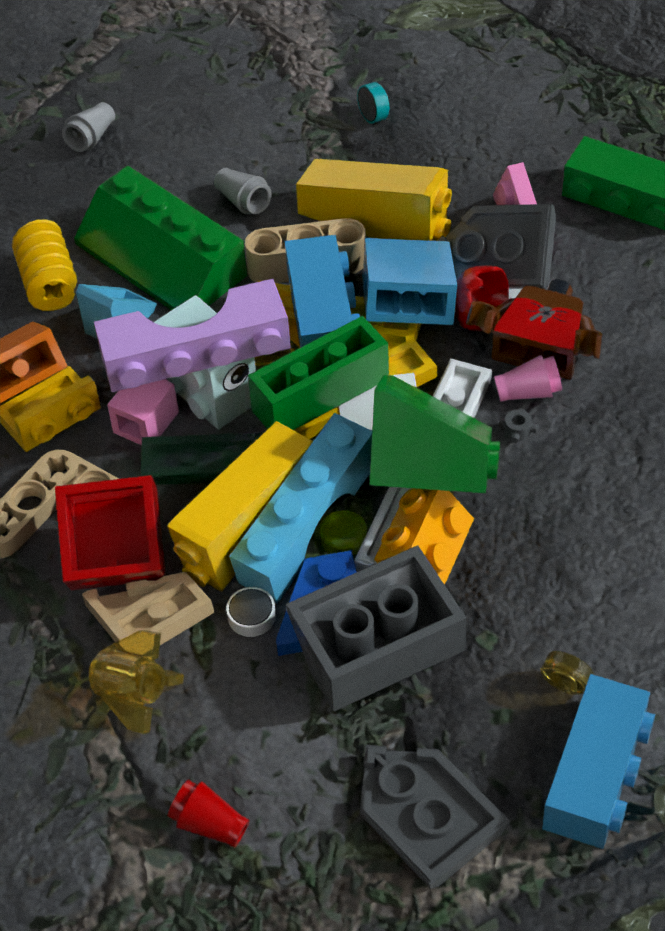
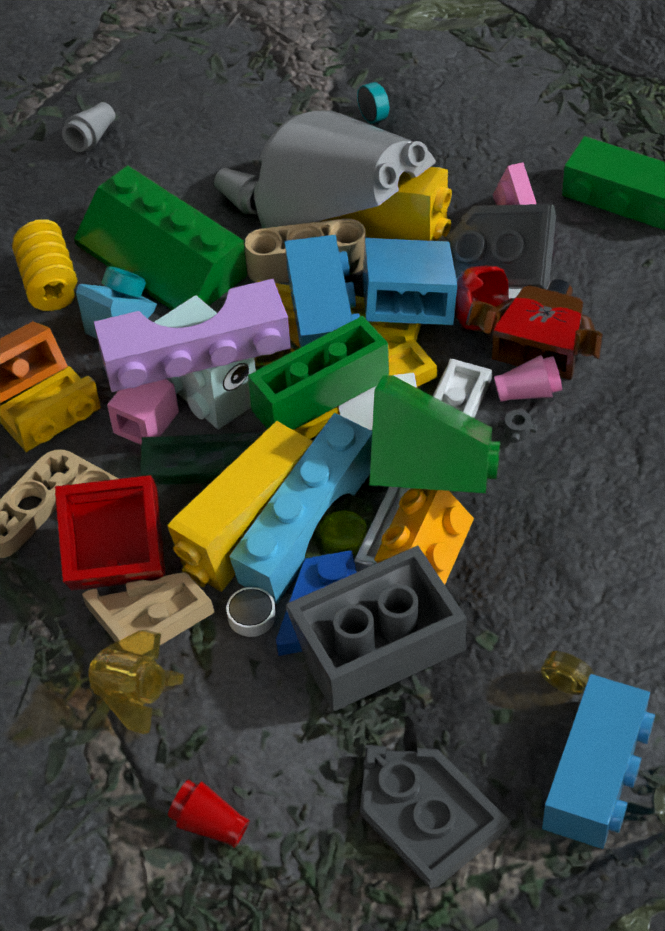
(123, 281): none -> teal tile
(331, 167): none -> light grey cone

